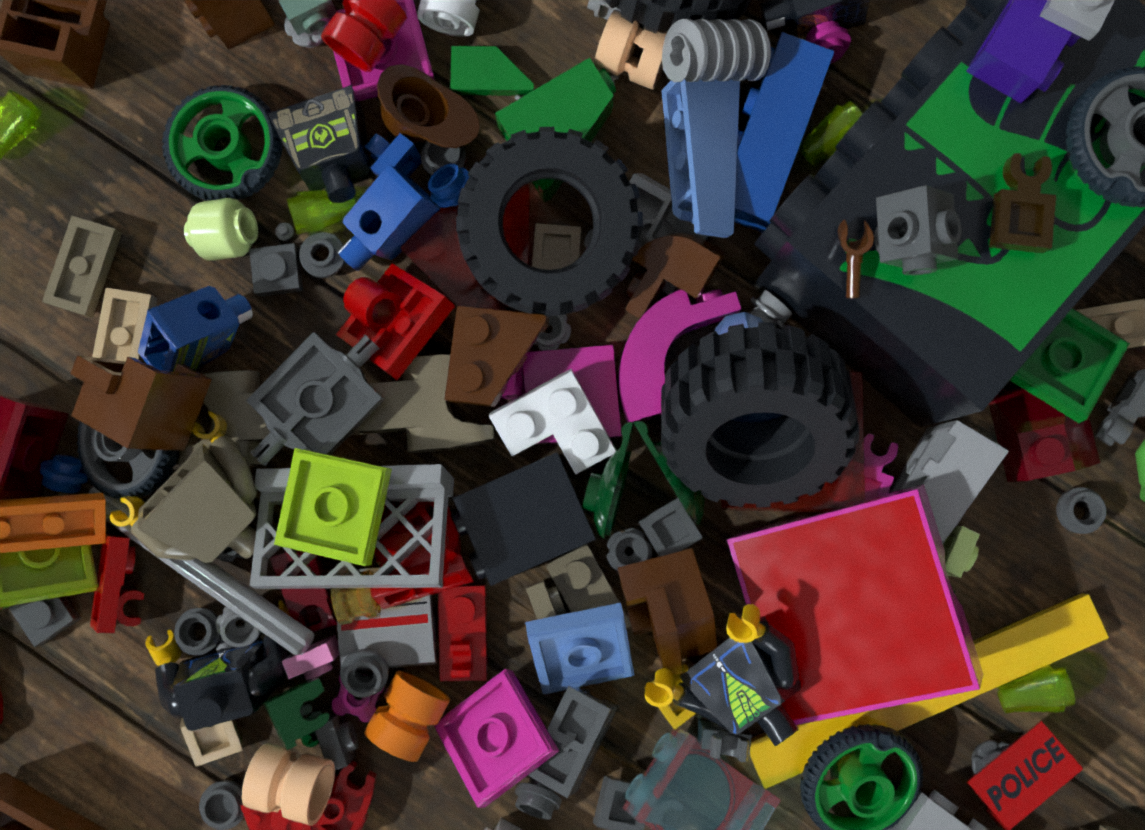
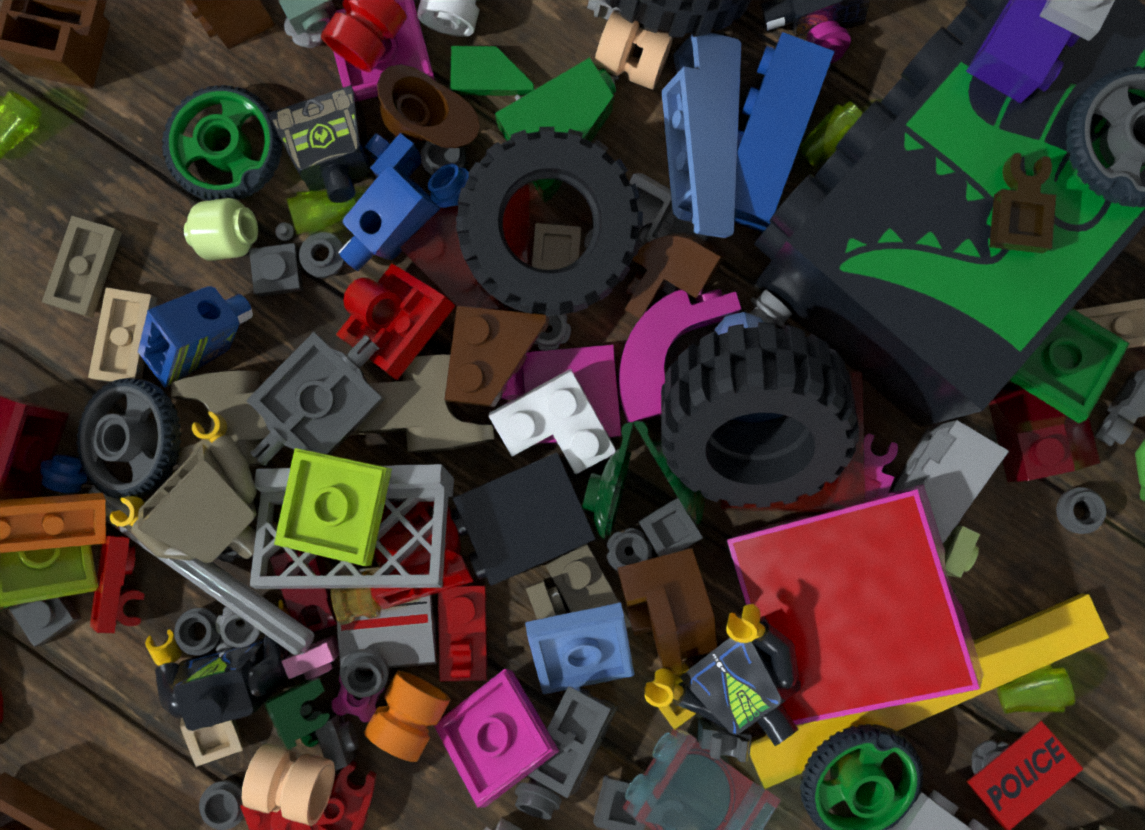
(139, 402): reddish brown plate -> none
(716, 50): light grey piece -> none
(854, 256): reddish brown hand -> none
(917, 229): dark grey brick -> none

